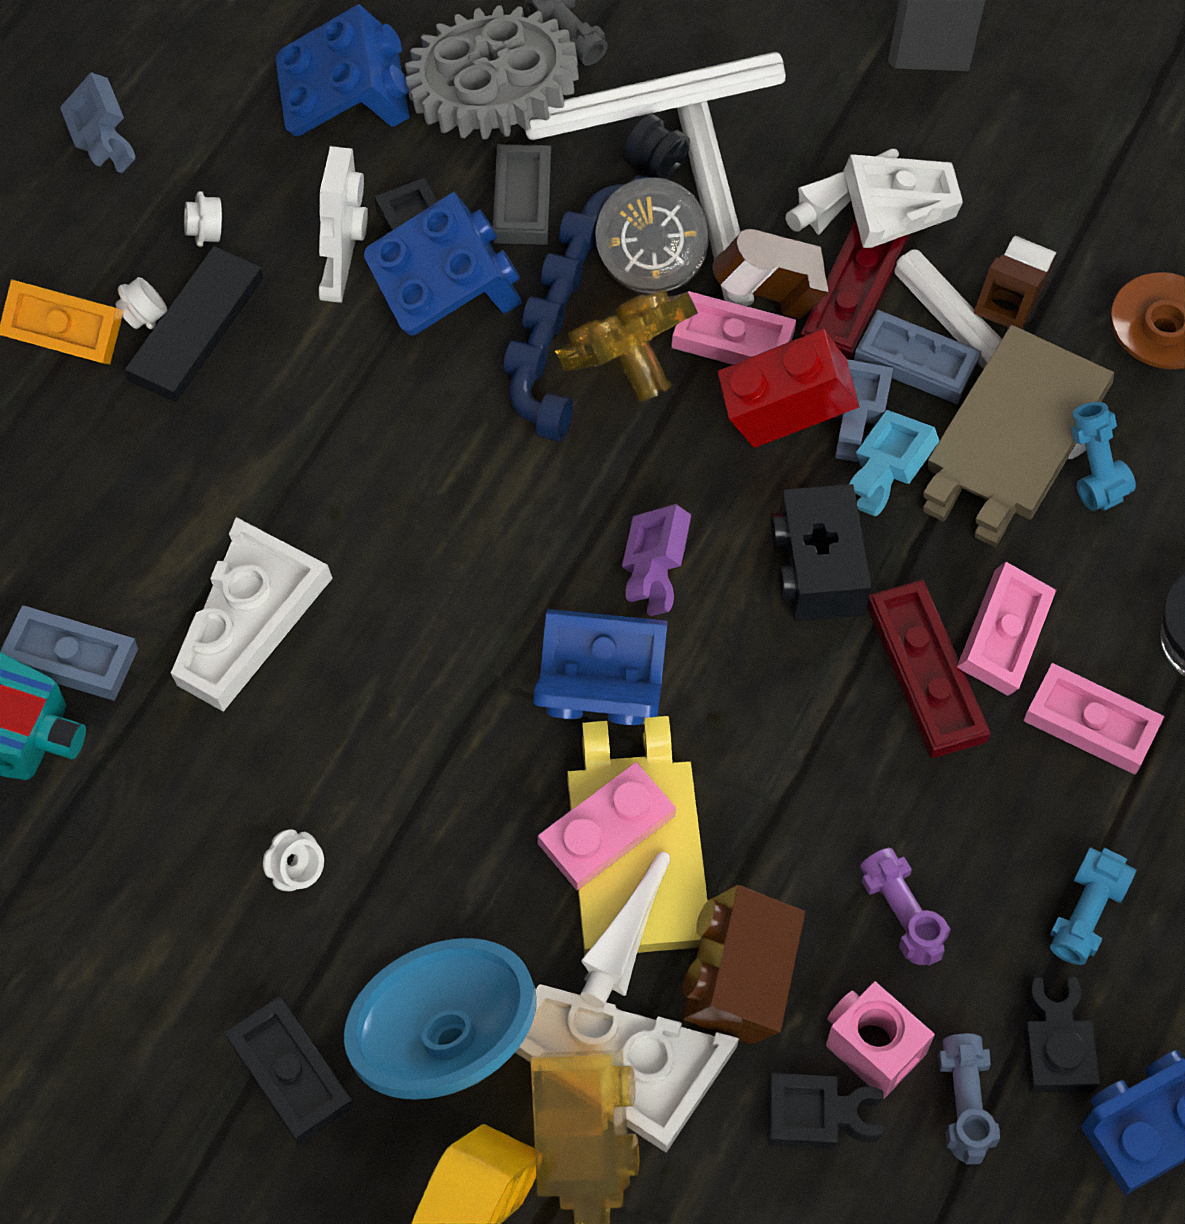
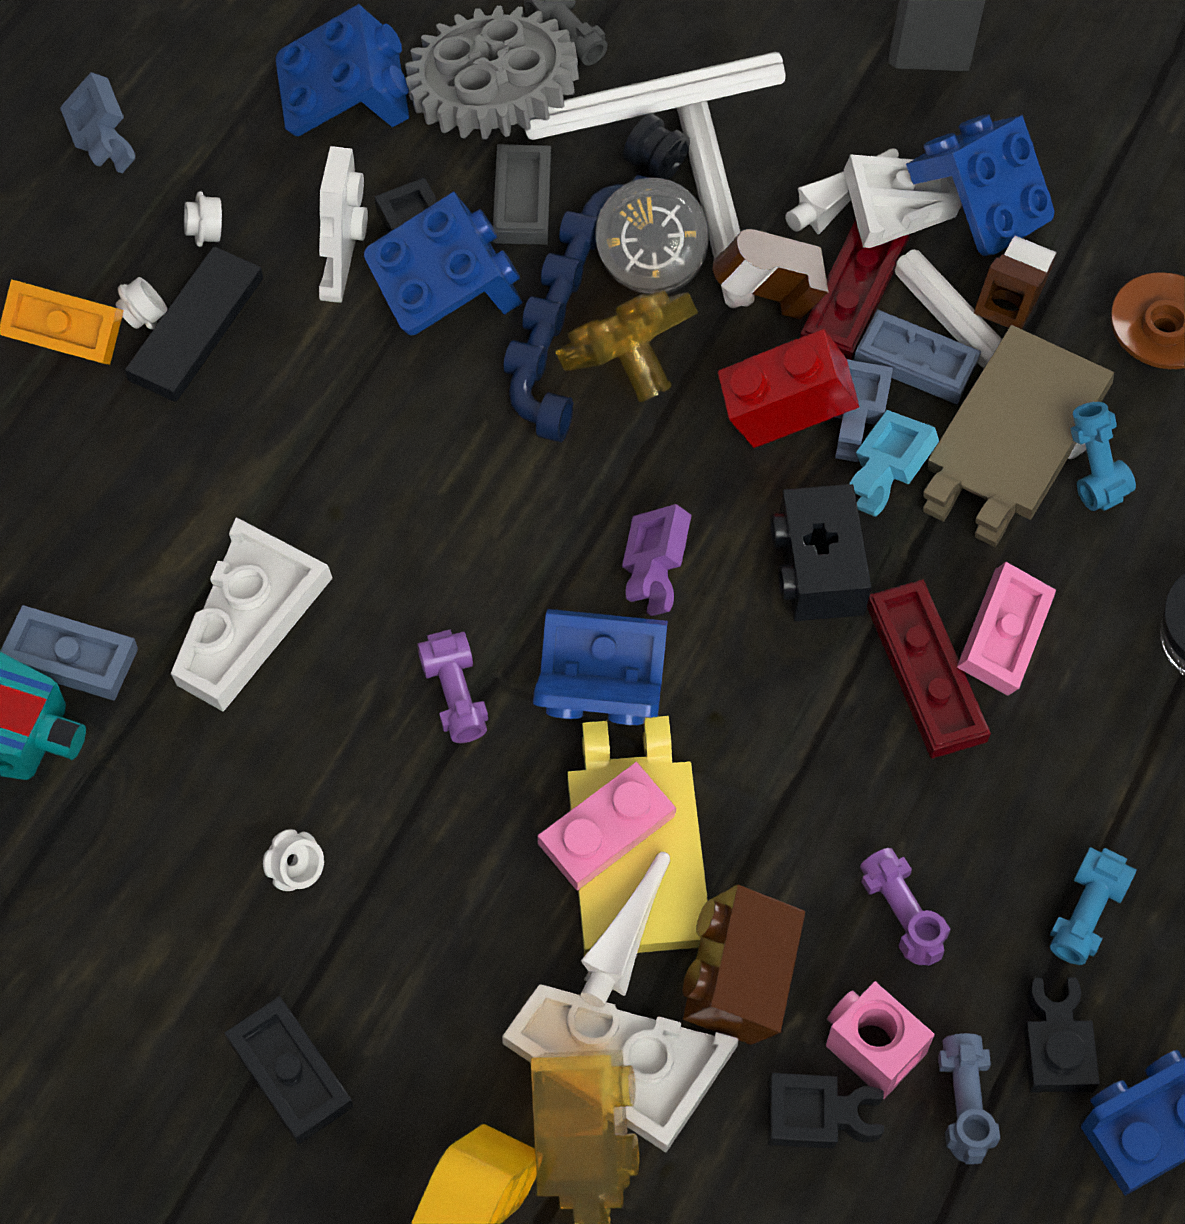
(440, 1018): dark azure dish -> none
(446, 656): none -> medium lavender bar
(730, 330): bright pink plate -> none
(994, 179): none -> blue bracket
(1093, 718): bright pink plate -> none

